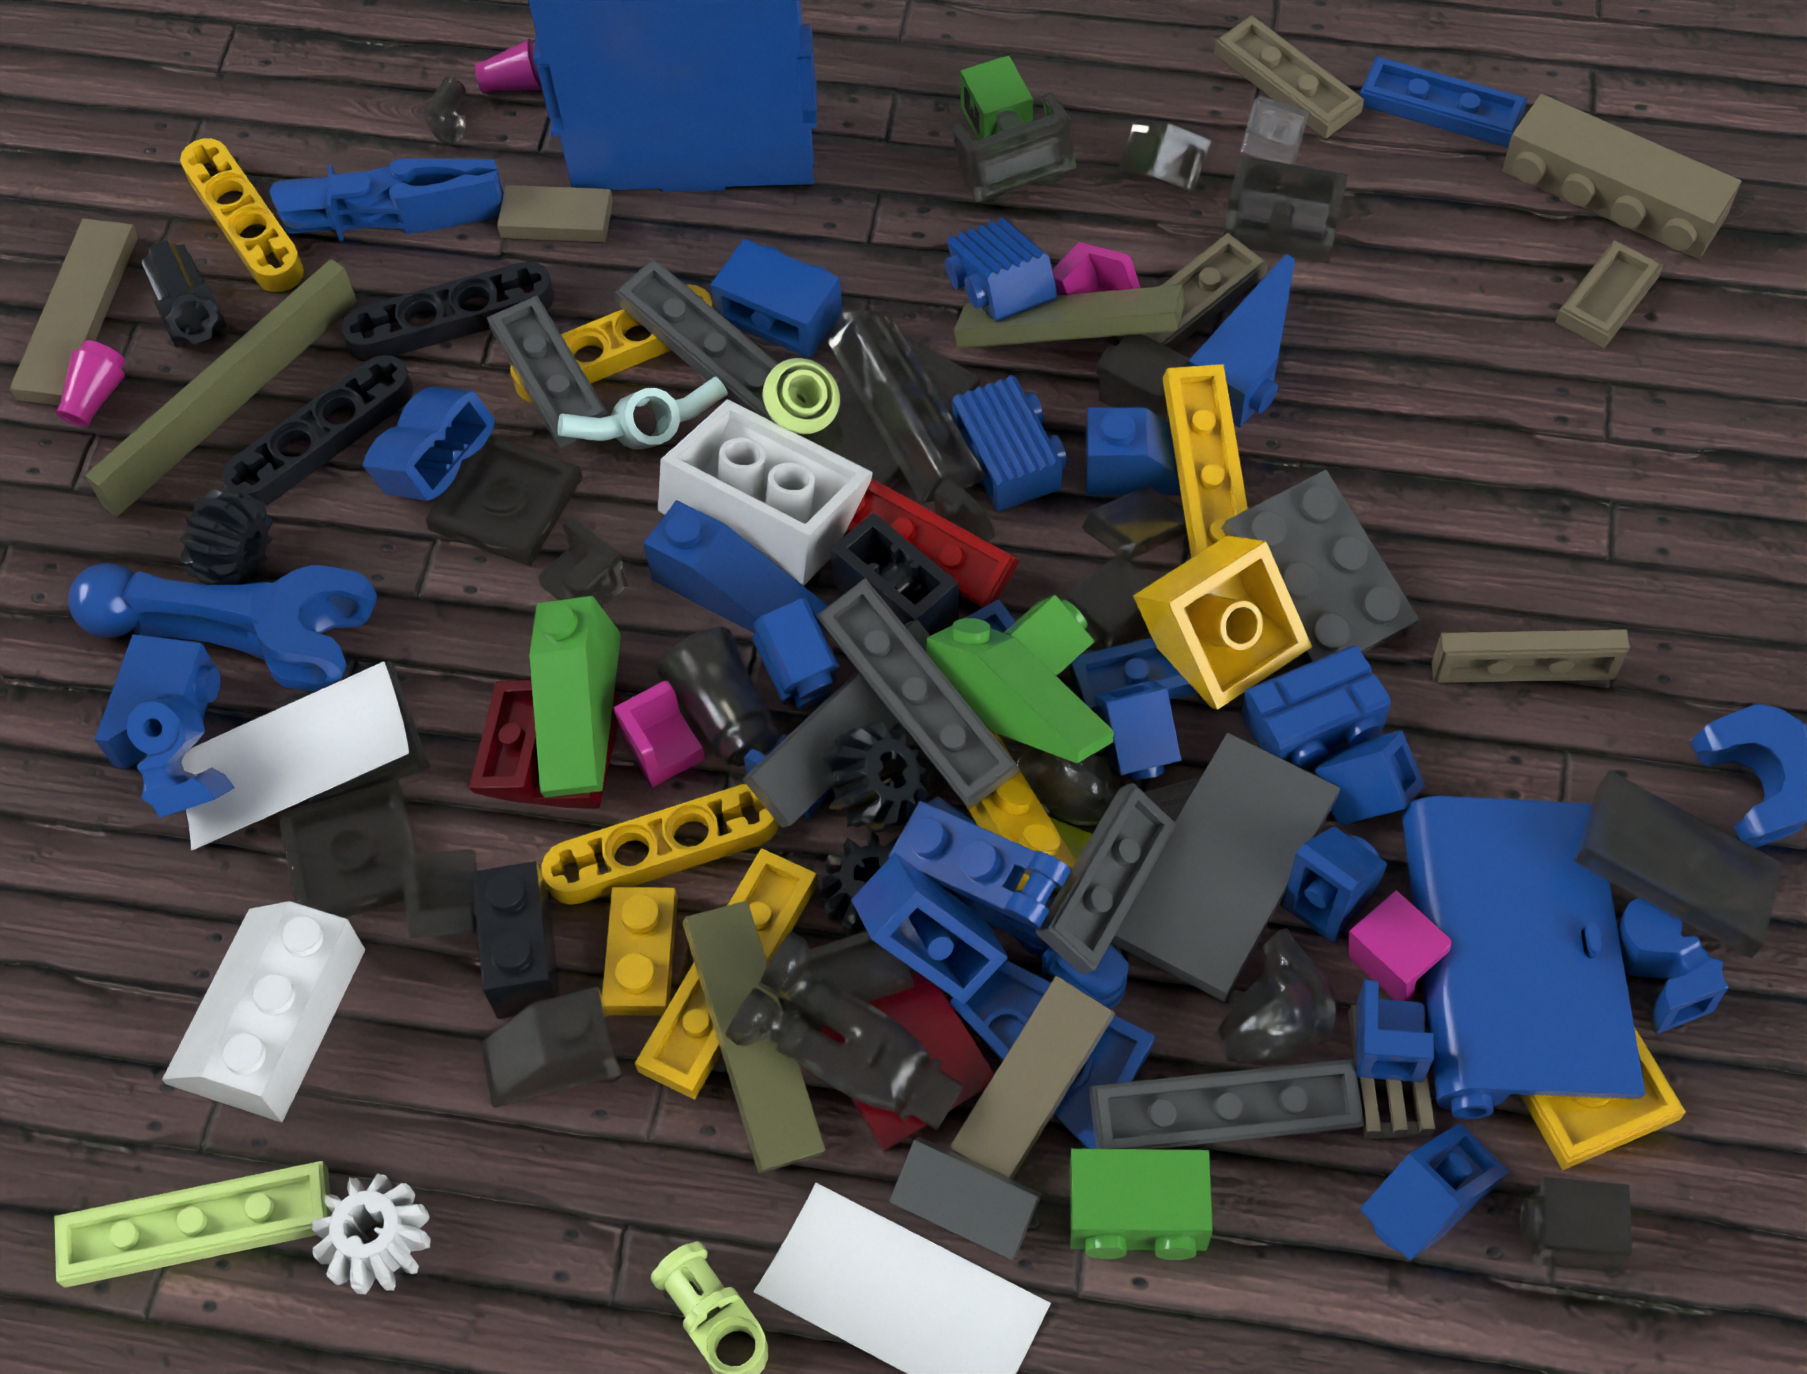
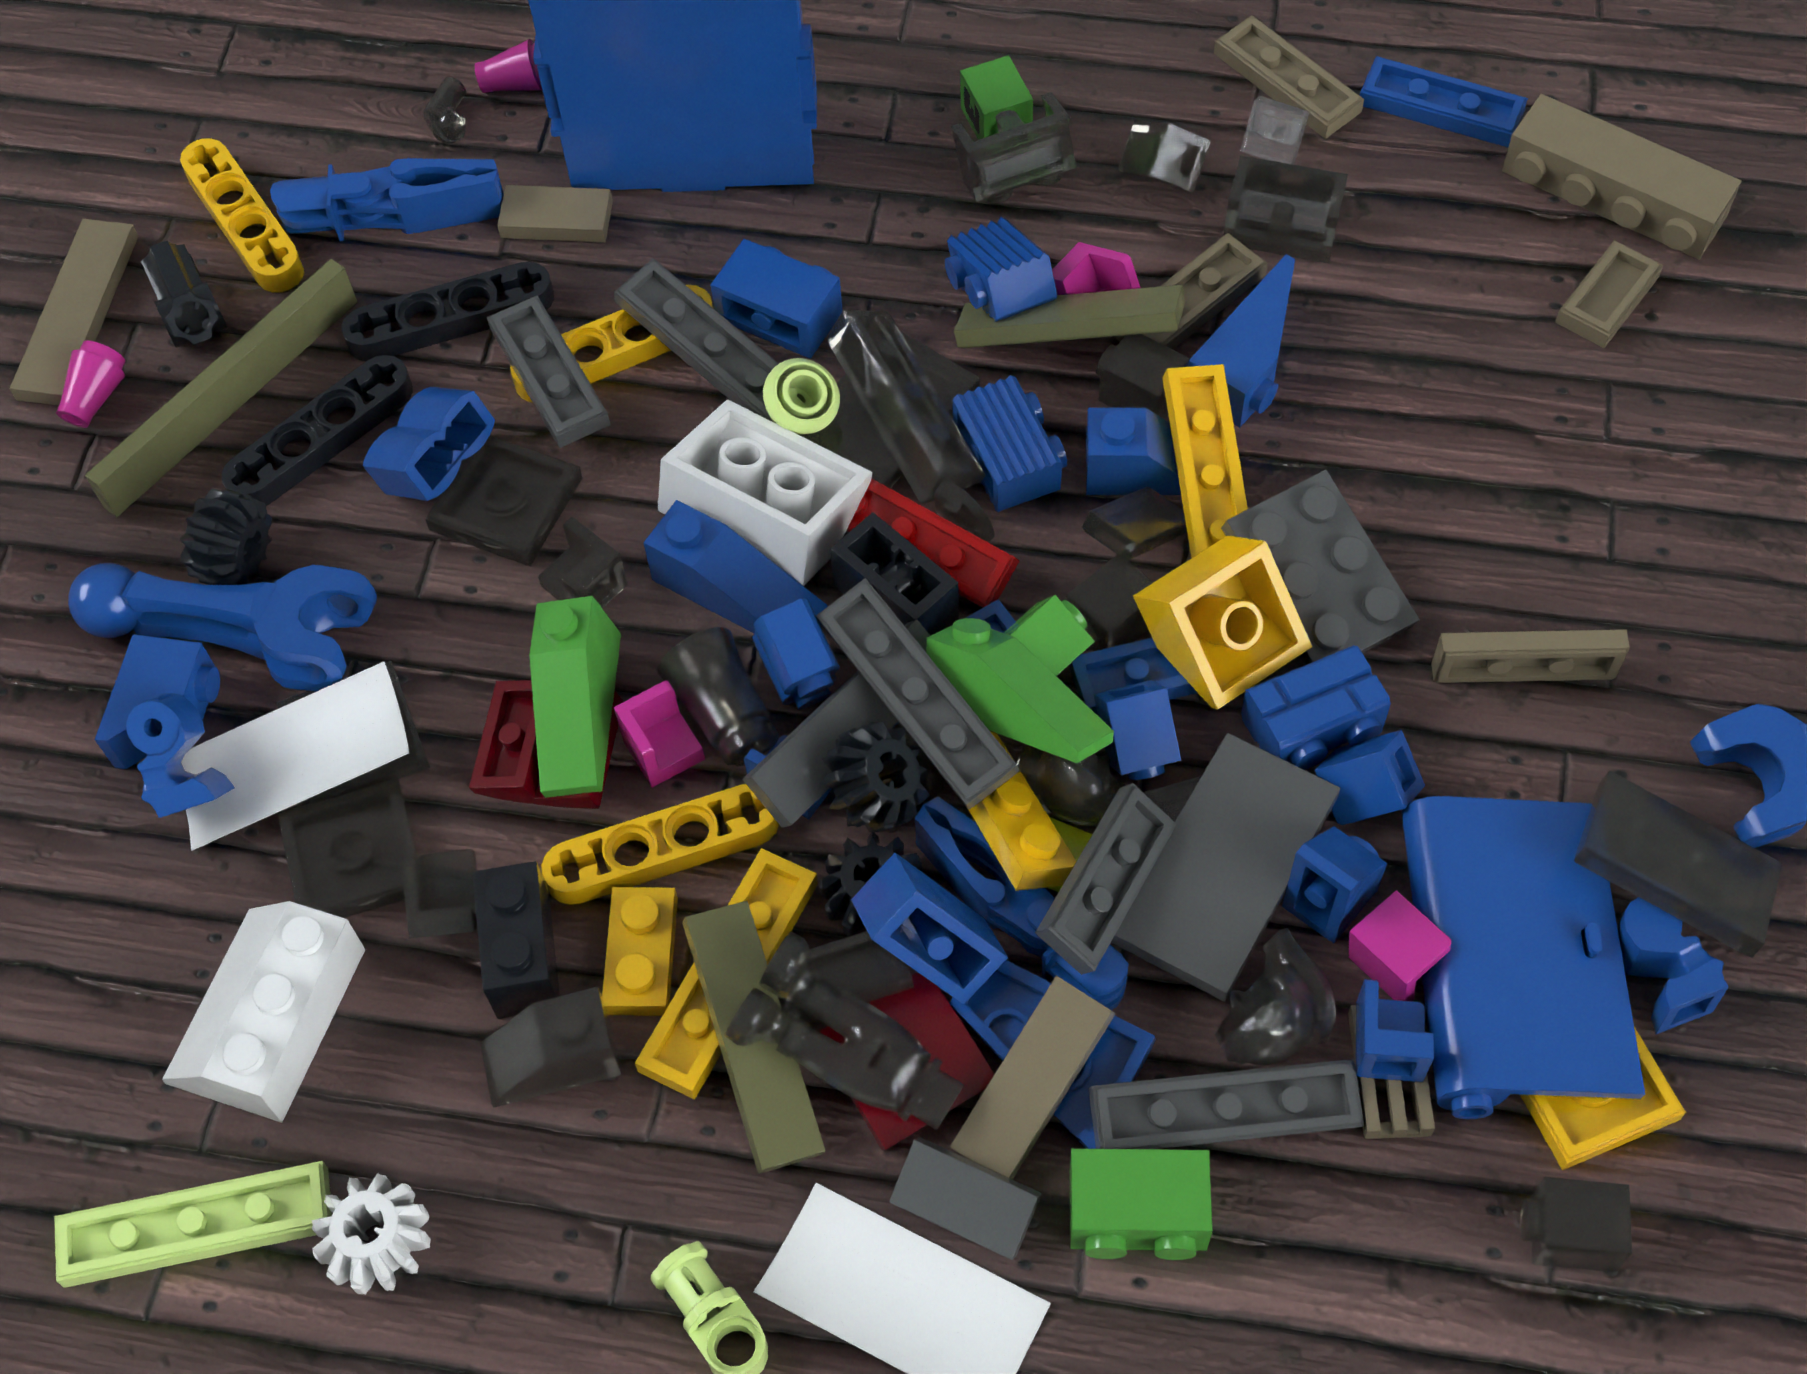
(621, 422): light aqua piece -> none
(980, 864): blue plate -> none
(1432, 1191): blue slope -> none

